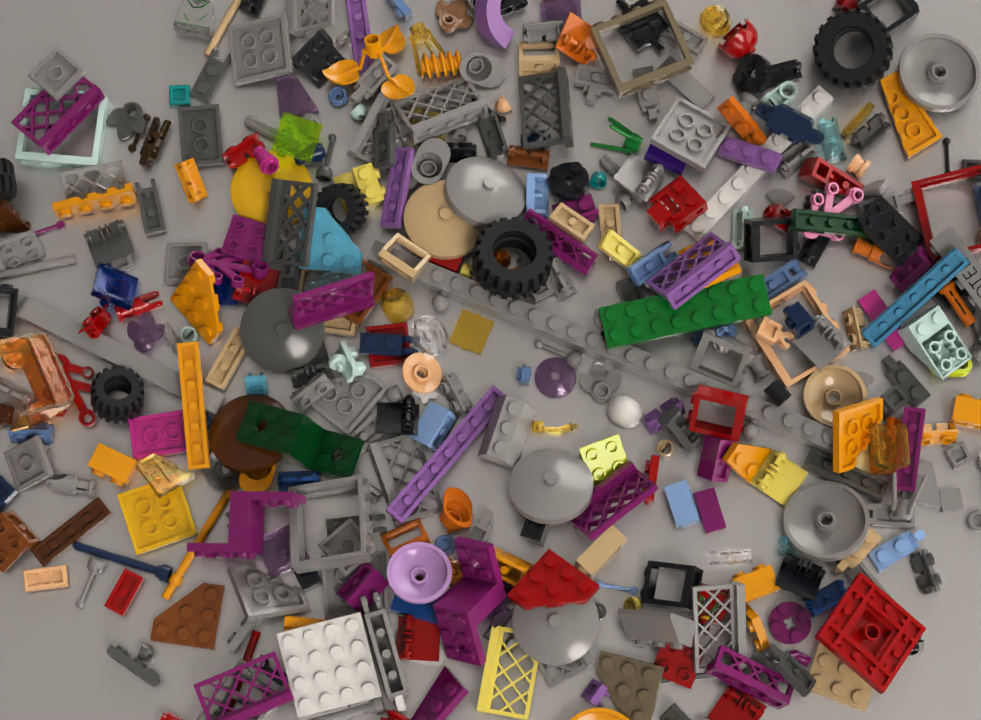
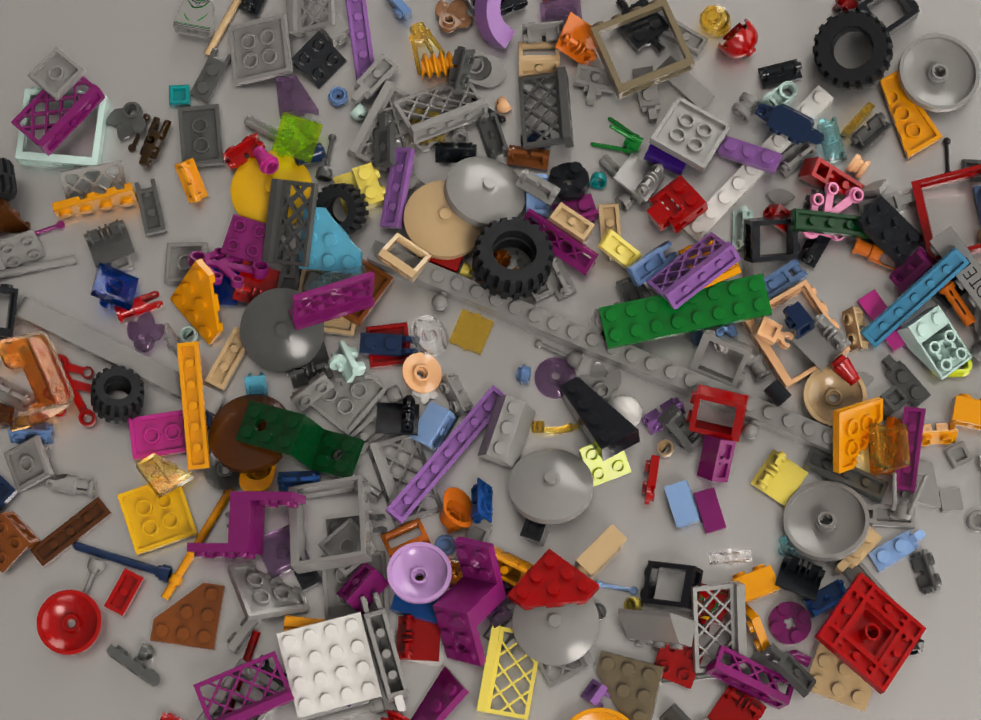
(45, 578): light nougat plate -> none
(54, 620): none -> red dish
(96, 322): red hinge -> none
(113, 465): light orange brick -> none
(390, 42): light orange plant -> none
(397, 305): clear yellow hair -> none
(430, 161): light grey piece -> none
(459, 77): none -> dark grey hinge
(481, 496): none -> blue hinge
(537, 187): none -> light grey hinge
(600, 422): none -> black wedge
(610, 491): magenta fence -> none
(741, 121): orange hinge -> none
(743, 71): black plate -> none
(746, 459): light orange wing -> none
(843, 367): none -> red cone

